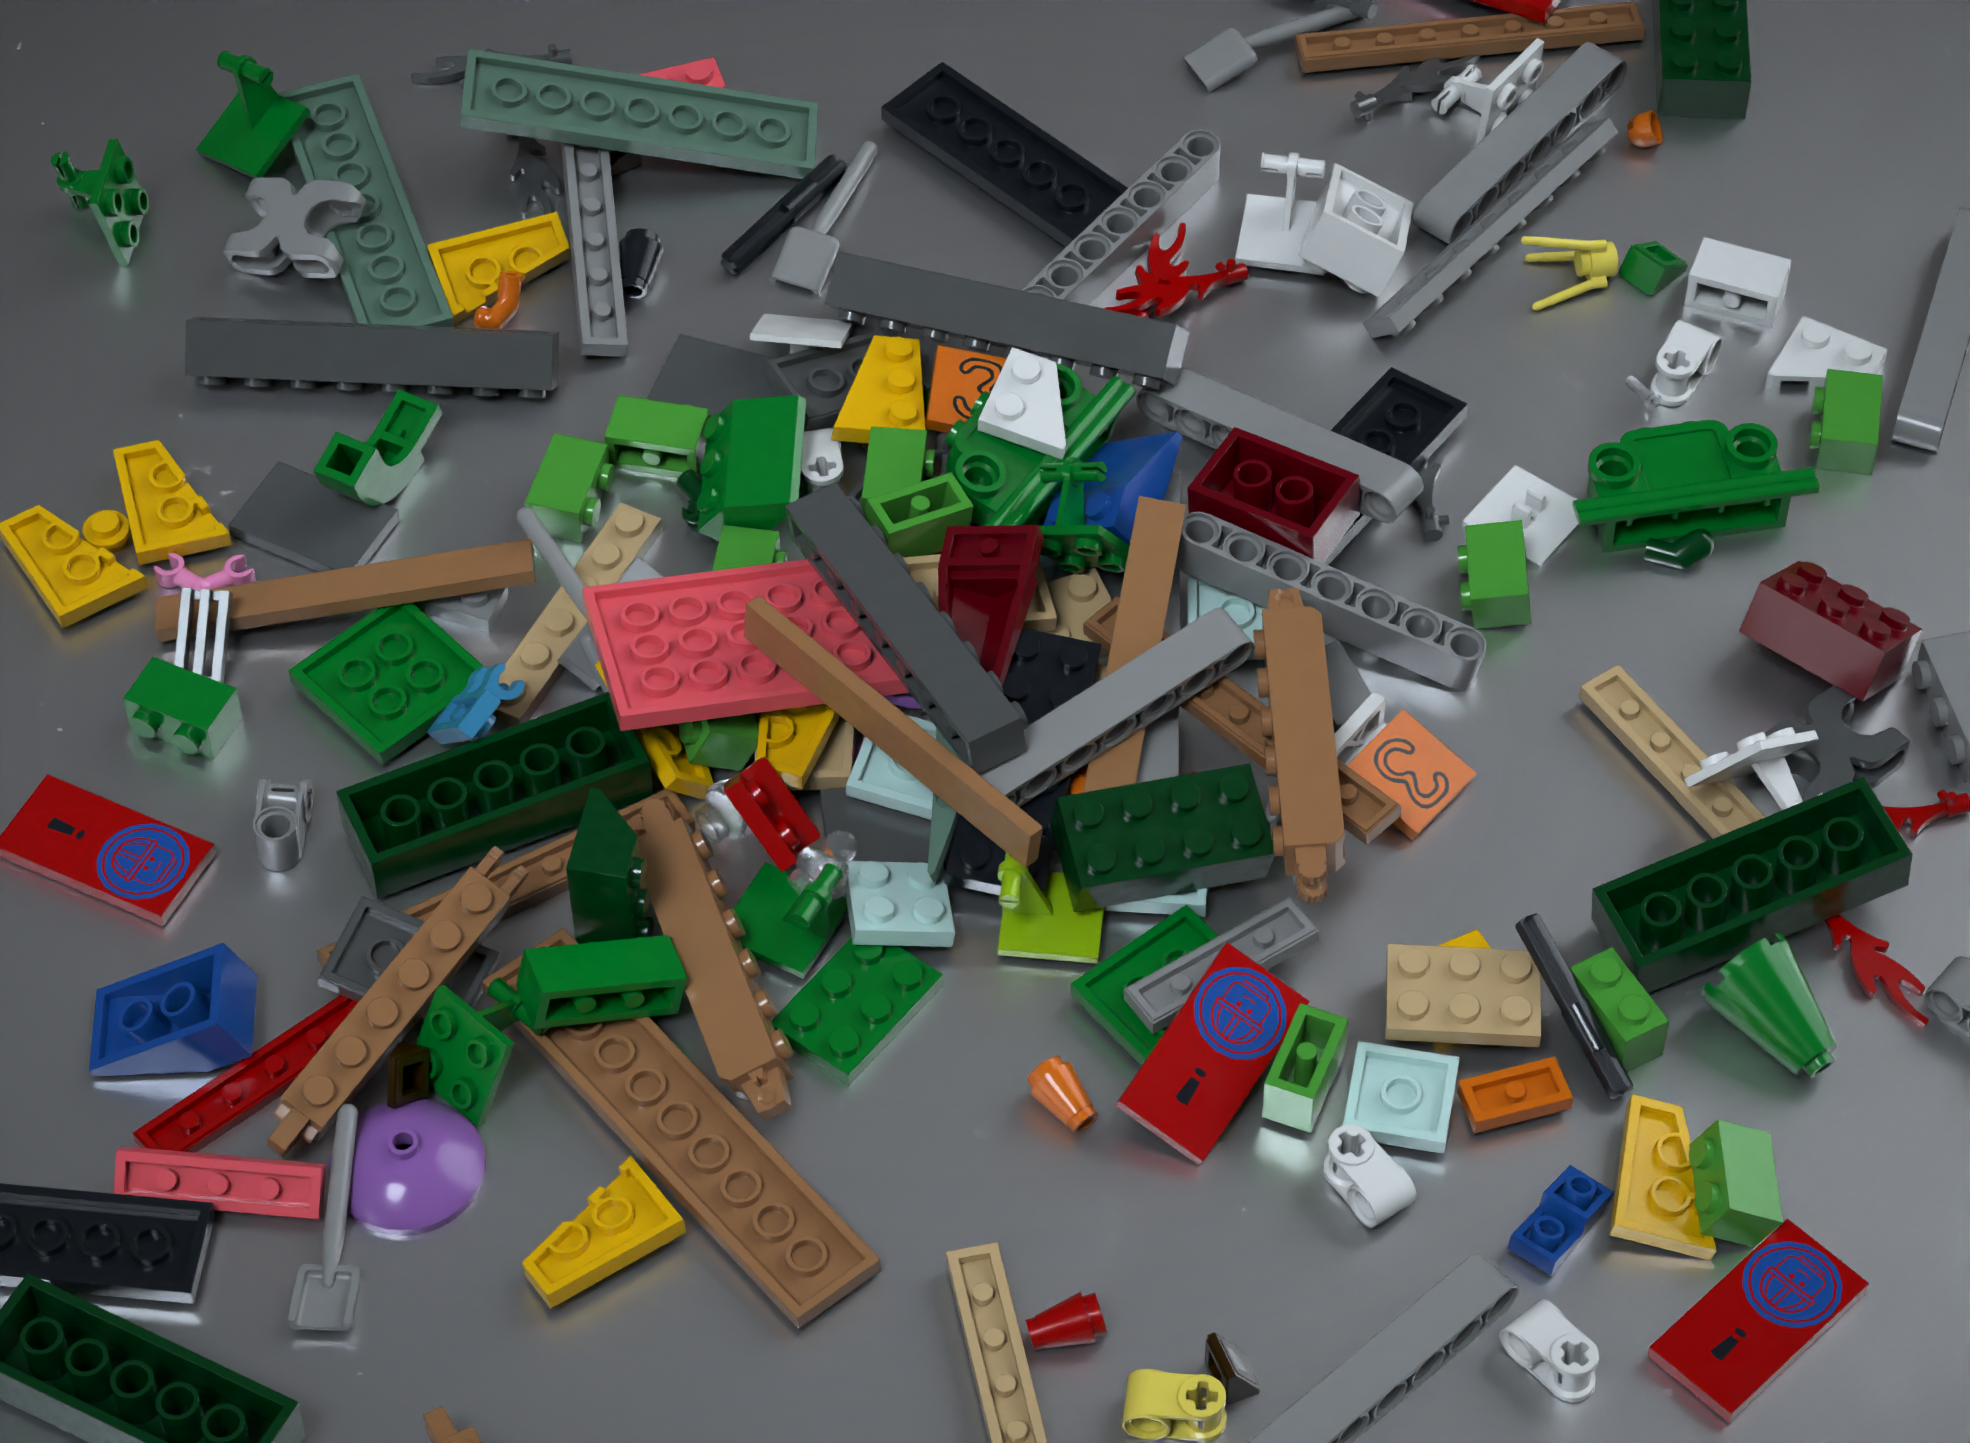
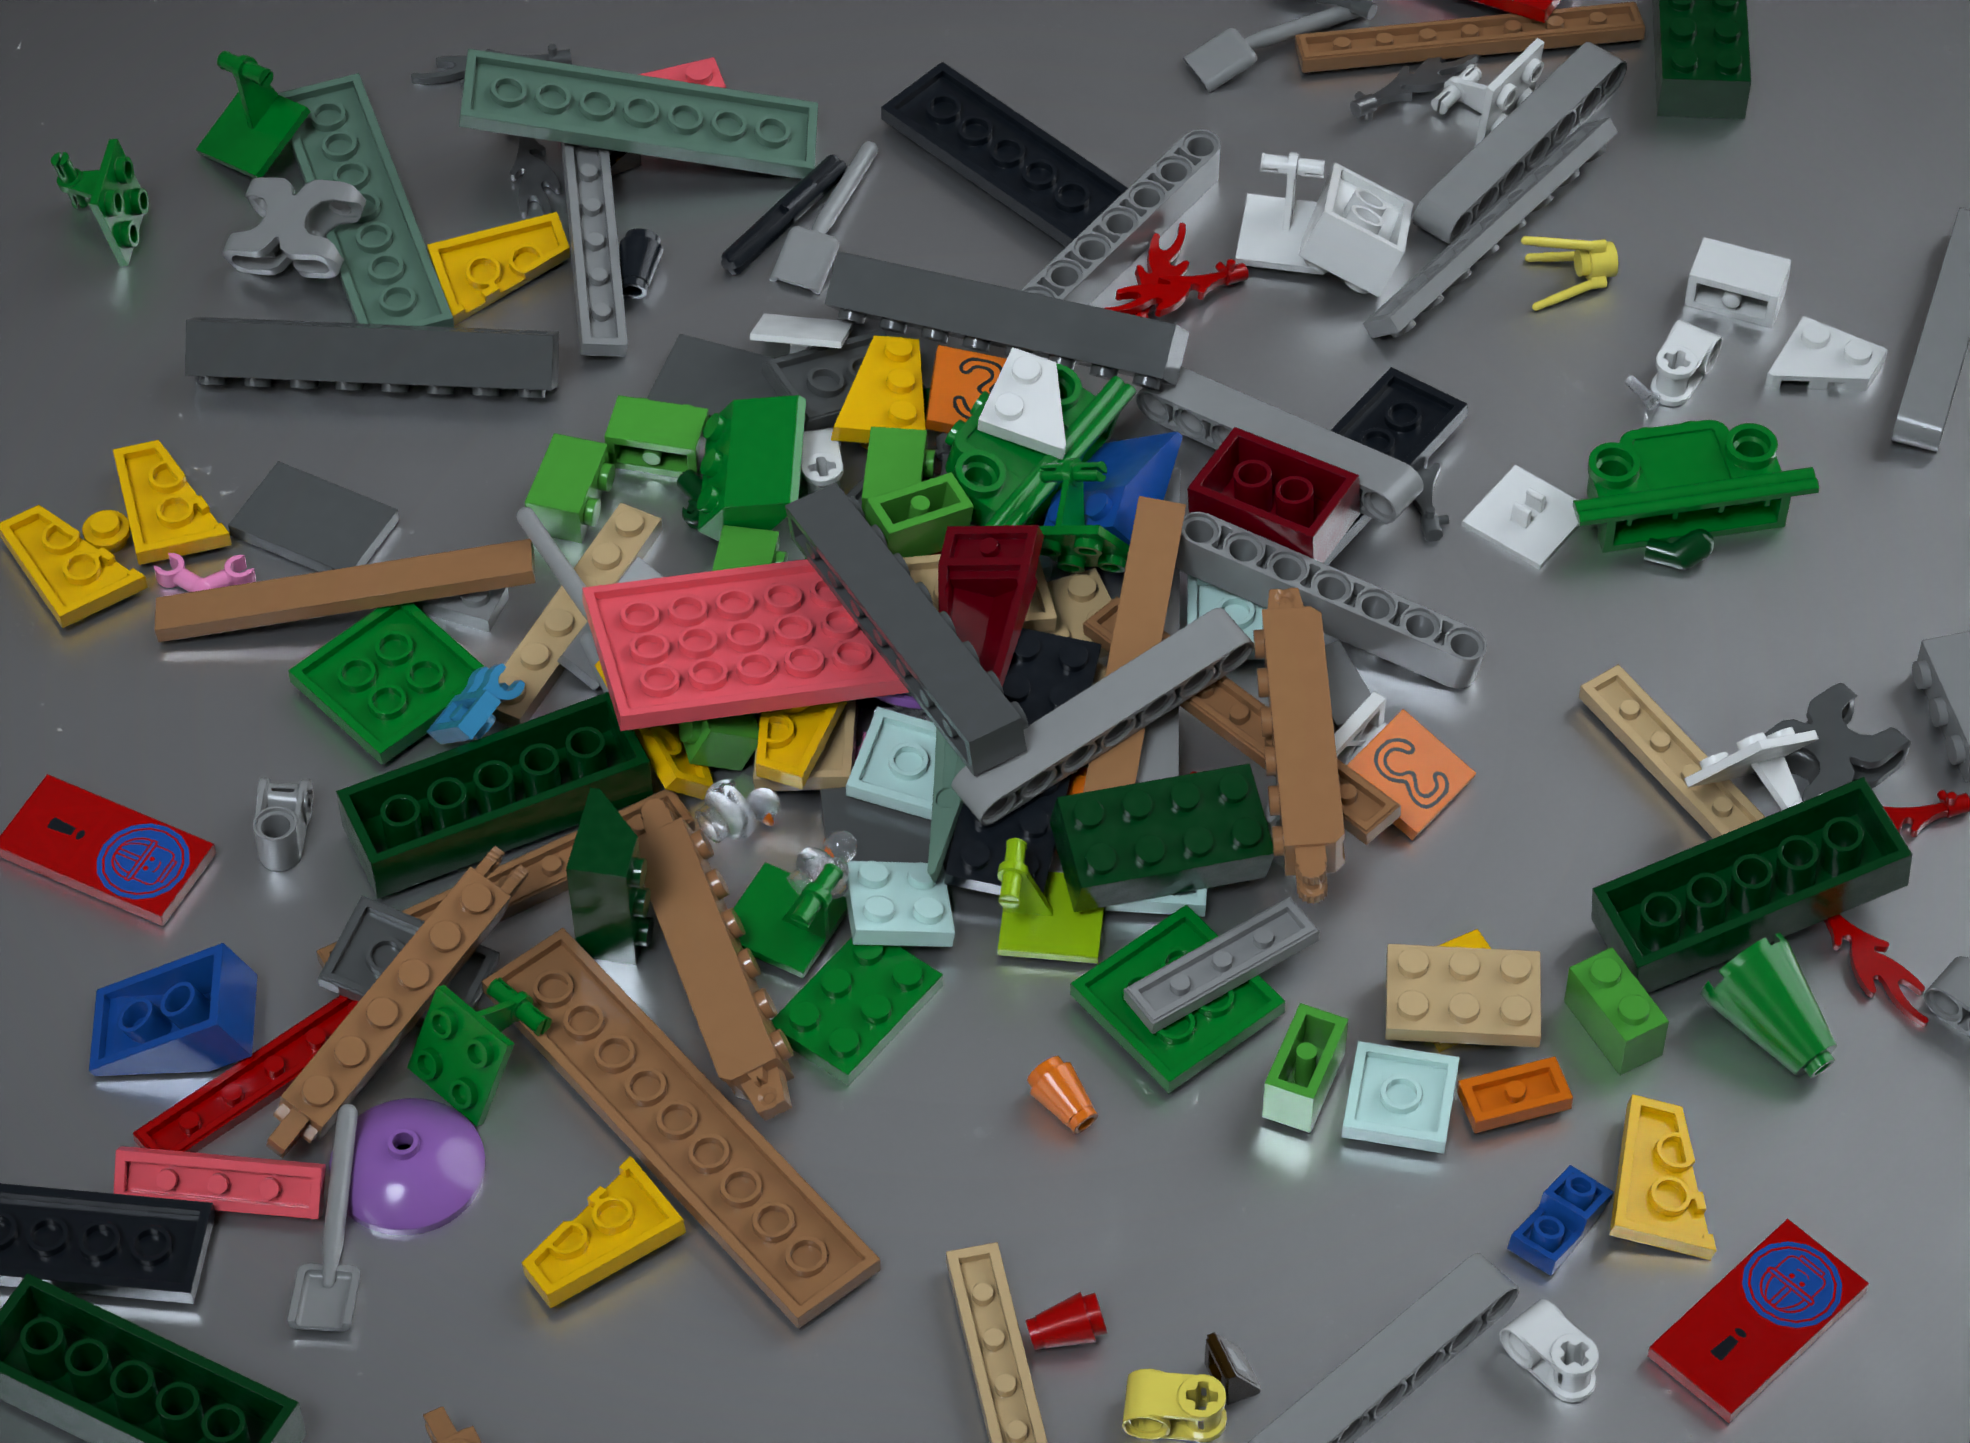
(182, 708): green brick -> none
(205, 597): tile -> none
(387, 460): green arch -> none
(408, 1074): dark brown slope -> none
(505, 306): orange arm -> none
(601, 981): green brick -> none
(771, 812): red bracket -> none
(893, 731): medium nougat tile -> none
(1211, 1054): red tile -> none
(1366, 1175): white piece -> none
(1497, 574): bright green brick -> none
(1574, 1007): black axle -> none
(1645, 130): orange hinge -> none
(1651, 267): green slope -> none
(1735, 1183): bright green brick -> none
(1831, 629): dark red brick -> none
(1848, 421): bright green brick -> none

